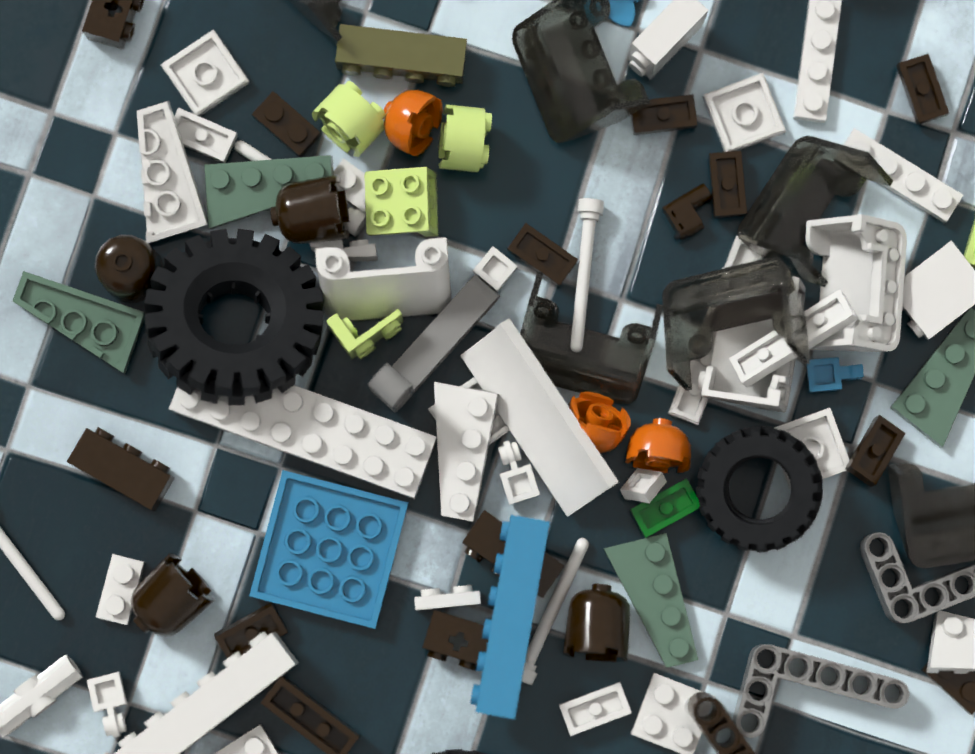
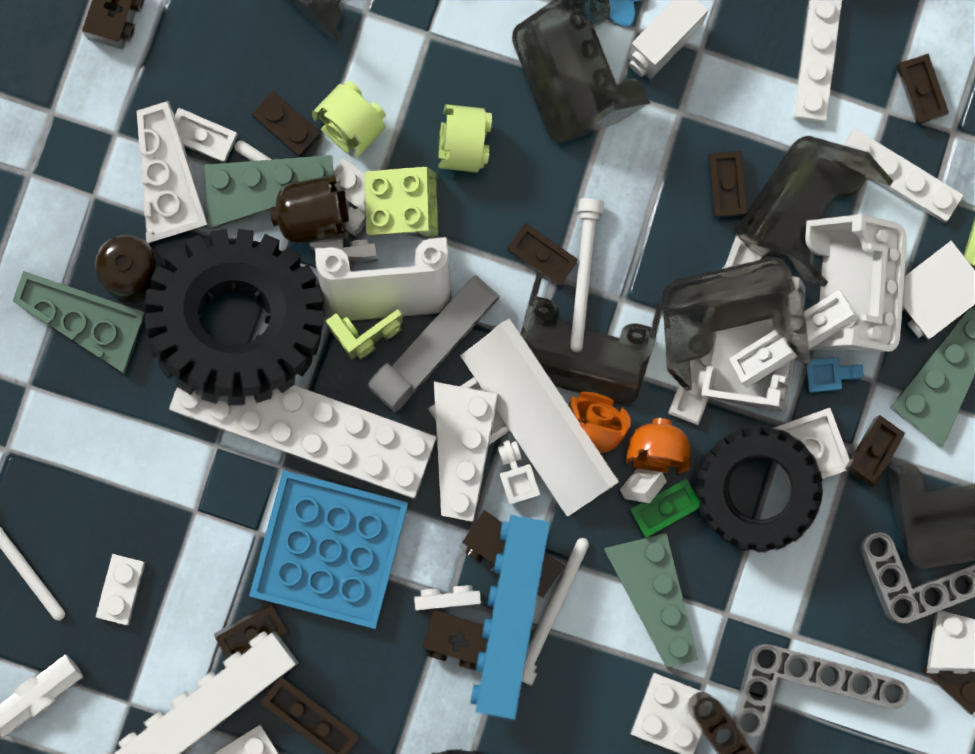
(106, 694): white plate -> none
(121, 468): dark brown brick -> none
(169, 598): dark brown cylinder -> none
(205, 73): white tile -> none
(401, 54): olive brick -> none
(411, 119): orange cylinder -> none
(495, 269): white plate -> none
(595, 708): white plate -> none
(598, 625): dark brown cylinder -> none
(665, 115): dark brown plate -> none
(682, 212): dark brown piece -> none
(744, 113): white tile -> none

